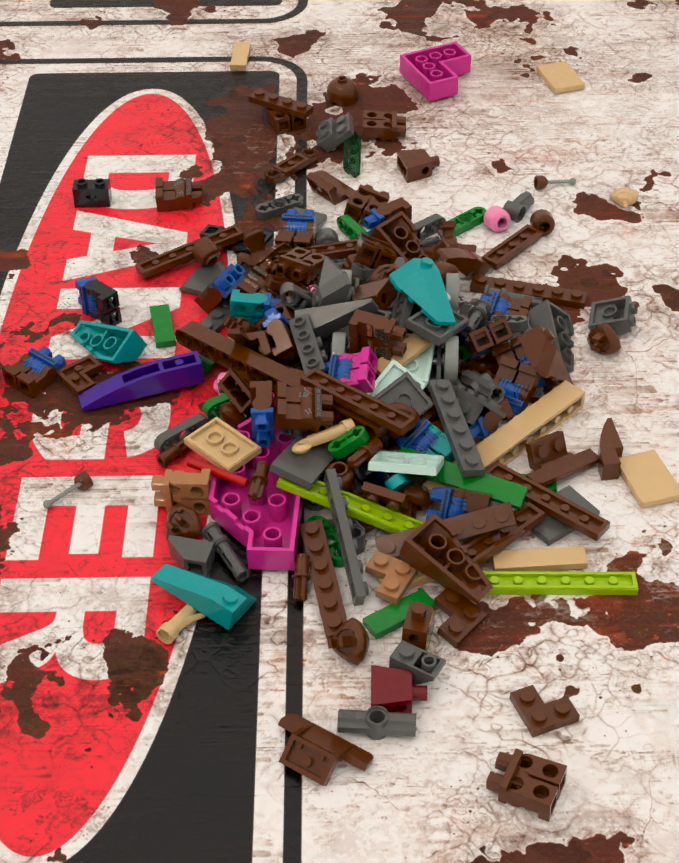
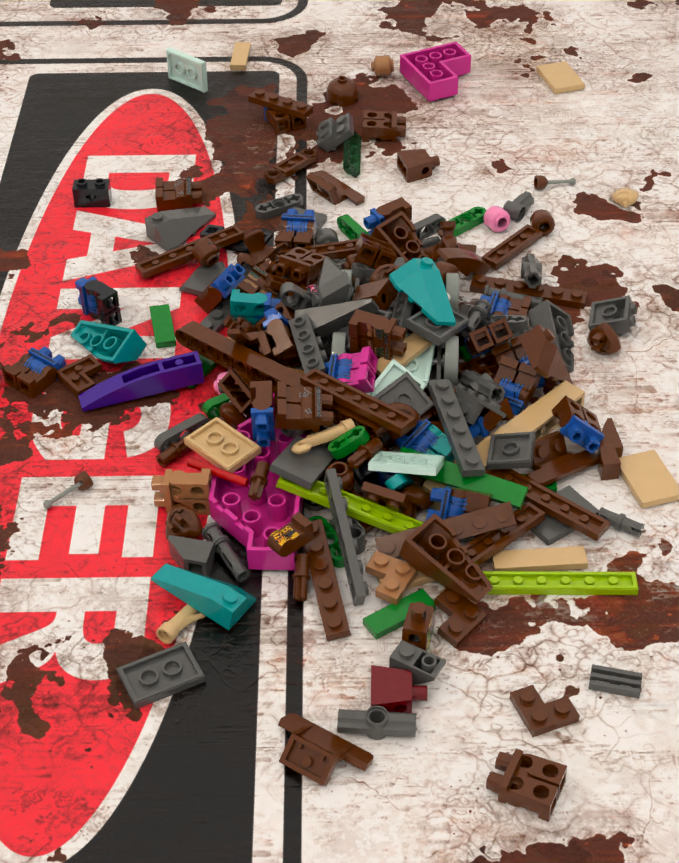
(160, 675): none -> dark grey tile
(173, 227): none -> dark grey wedge
(187, 69): none -> light aqua tile
(291, 536): none -> reddish brown leg
(350, 641): reddish brown piece -> none
(364, 200): reddish brown hips -> none
(382, 65): none -> medium nougat head
(511, 450): none -> dark grey tile
(531, 270): none -> dark grey piece
(578, 424): none -> hips
(616, 678): none -> dark grey tile
(621, 522): none -> dark grey pin

